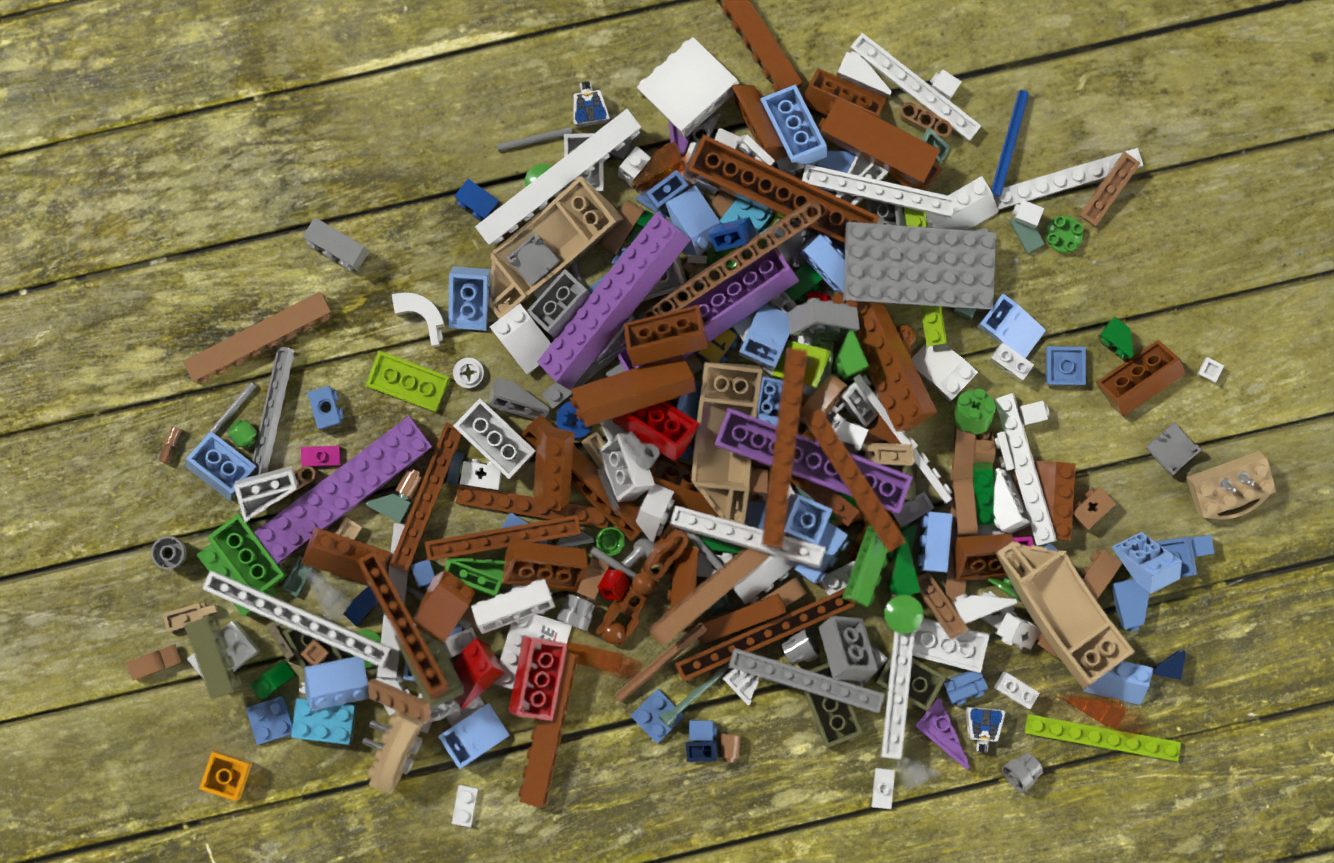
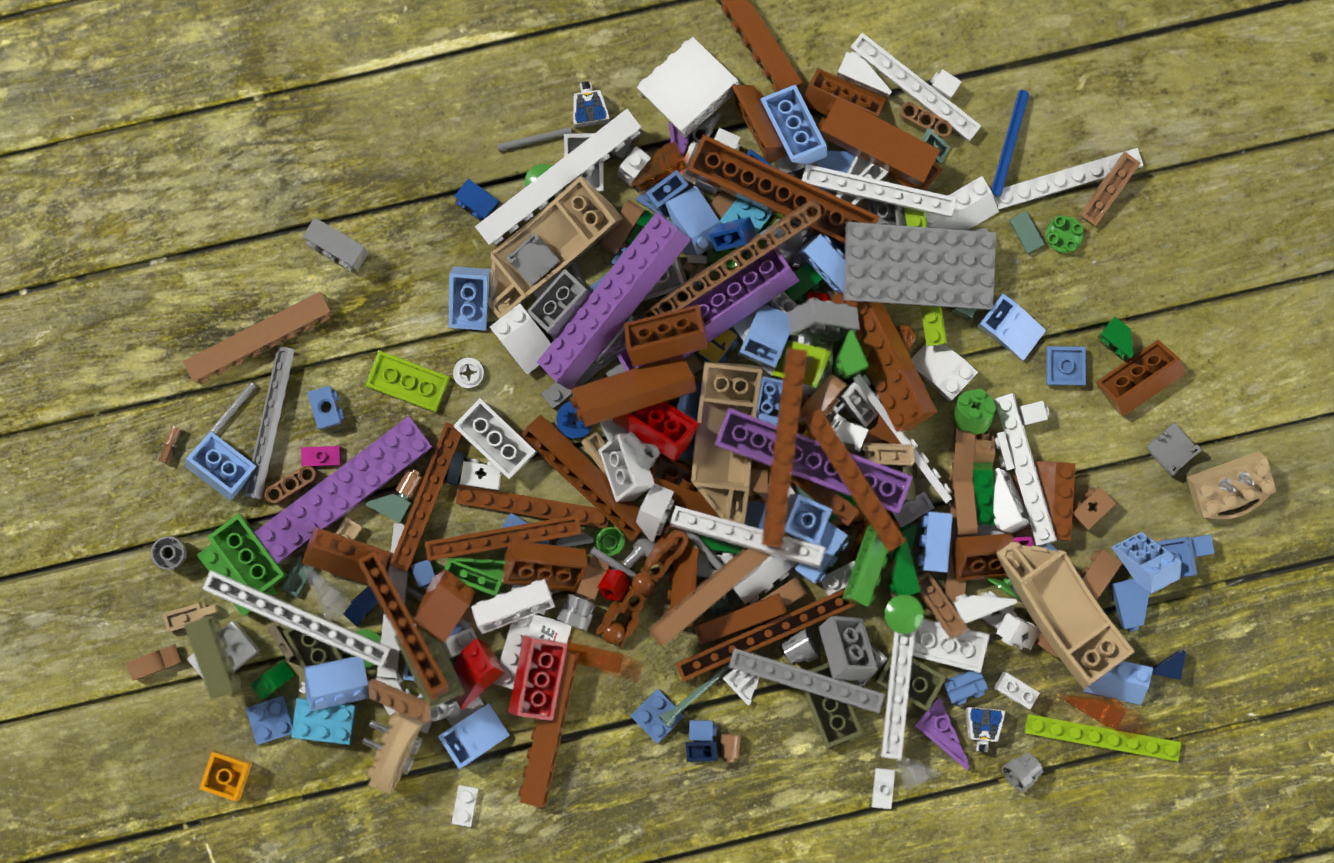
(242, 433): bright green head -> none
(263, 490): white wedge -> none
(314, 653): medium nougat plate -> none
(413, 303): white arch -> none
(514, 399): light grey slope -> none
(553, 467): dark orange slope -> none
(609, 486): light grey piece -> none
(660, 662): medium nougat axle -> none
(750, 147): white plate -> none
(1011, 362): white brick -> none
(1027, 214): white brick -> none
(1210, 370): white plate -> none

